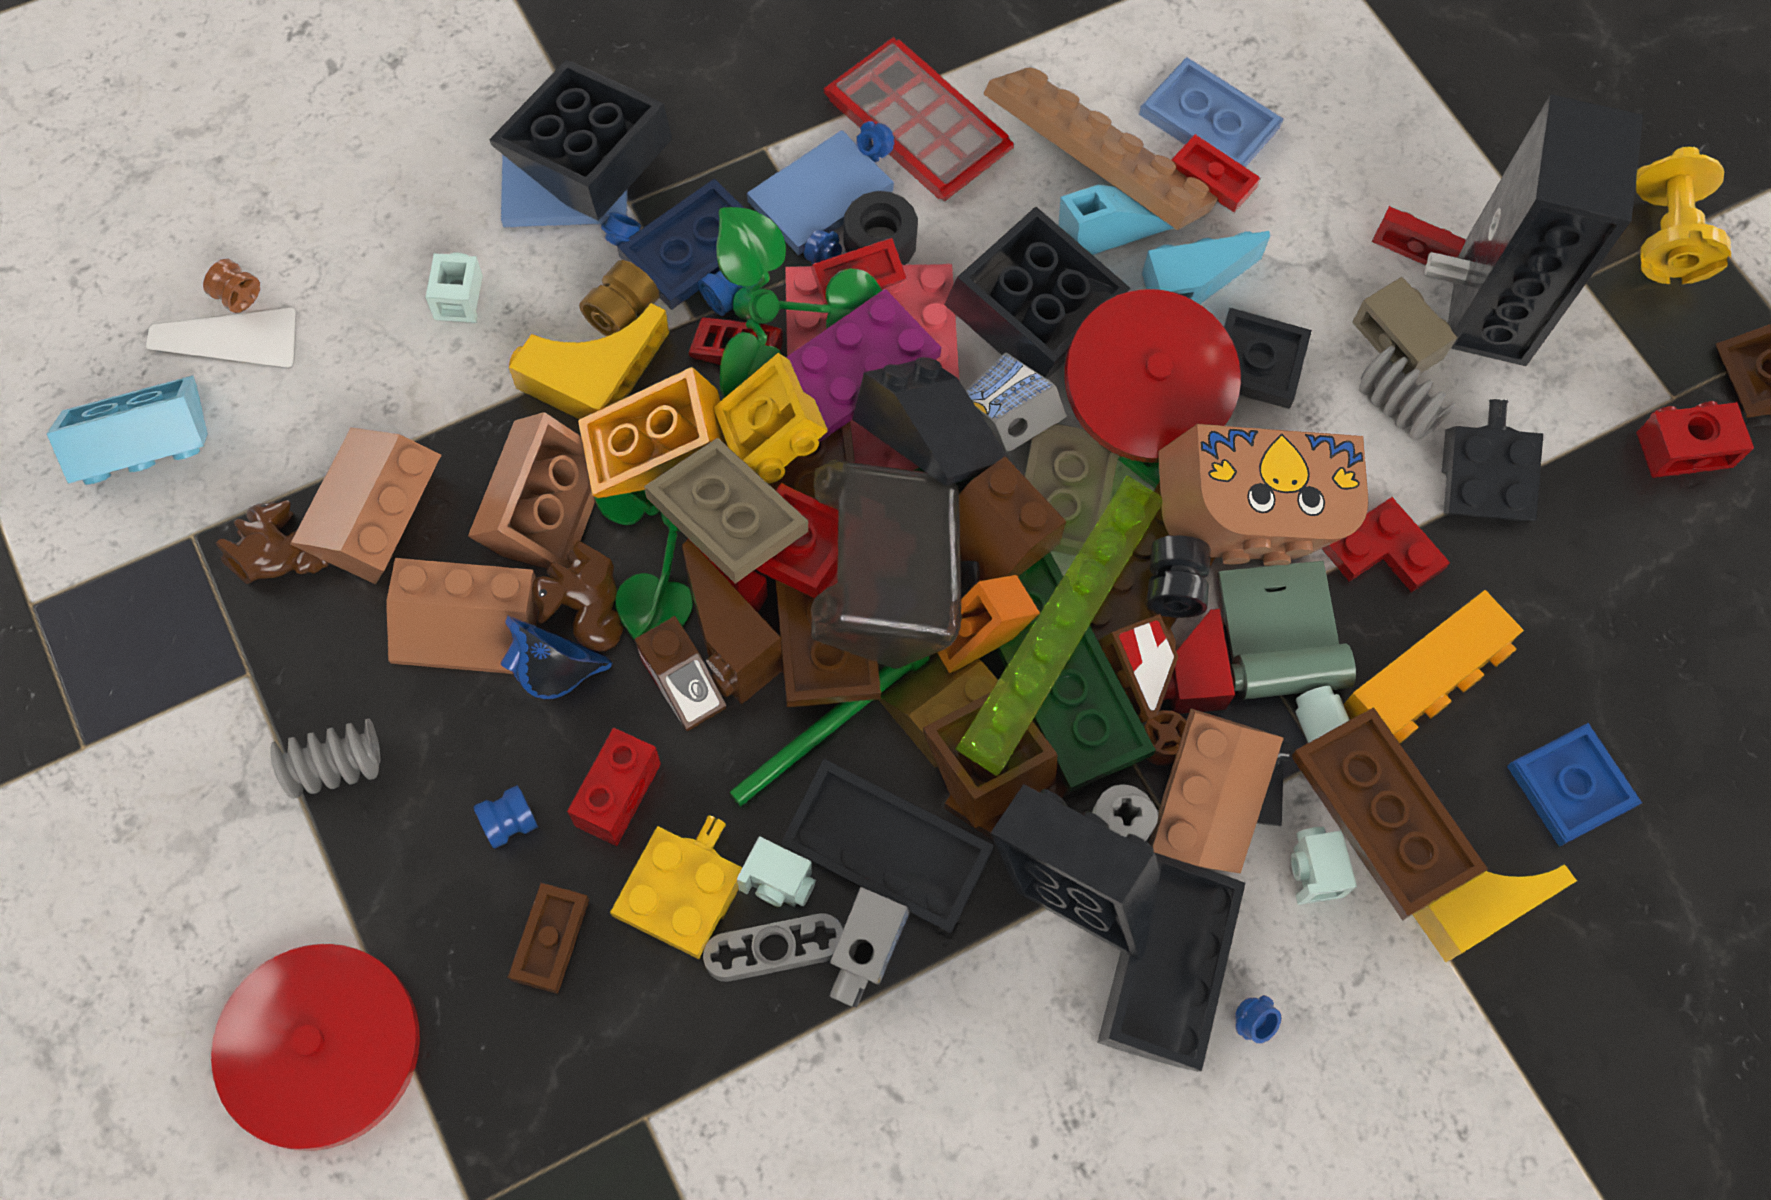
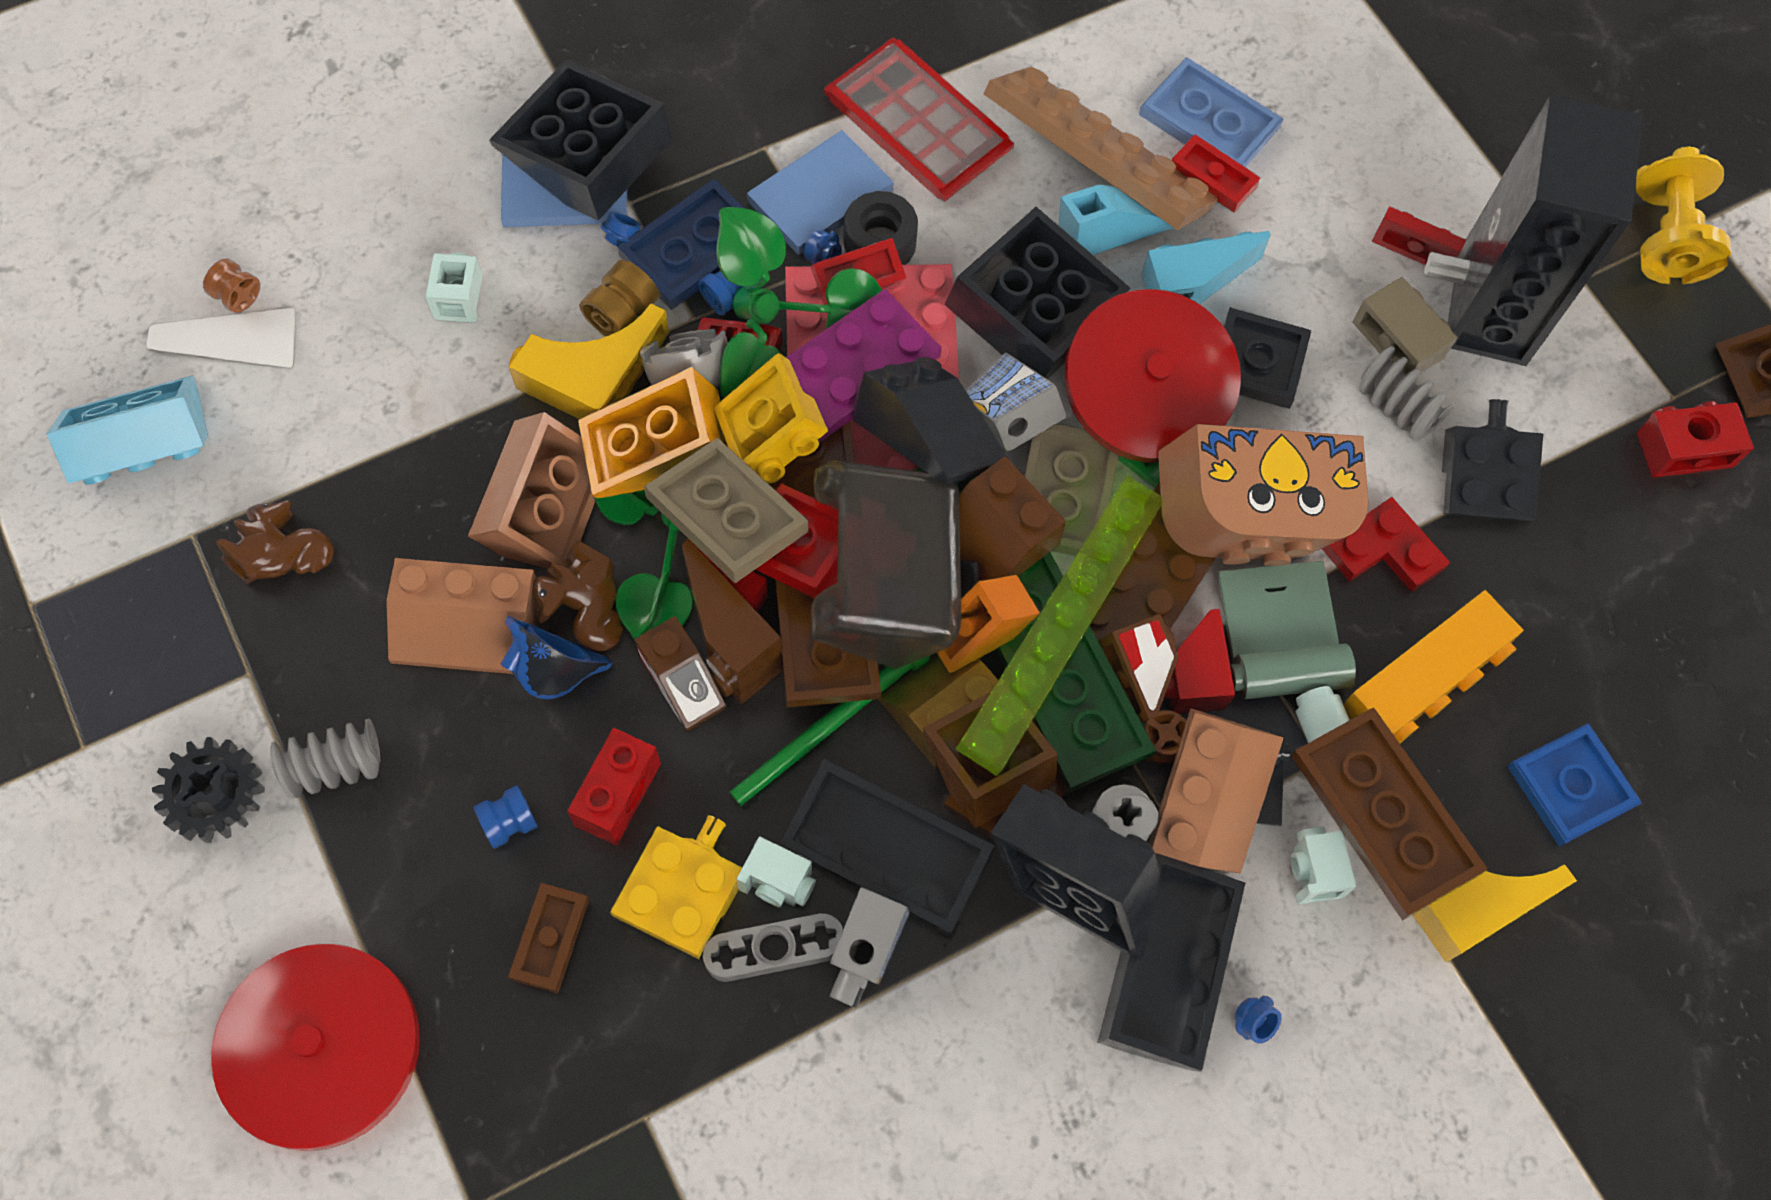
(188, 808): none -> black gear
(366, 501): nougat slope -> none
(688, 349): none -> light grey cylinder
(882, 140): blue plate -> none
(1179, 575): black wheel -> none

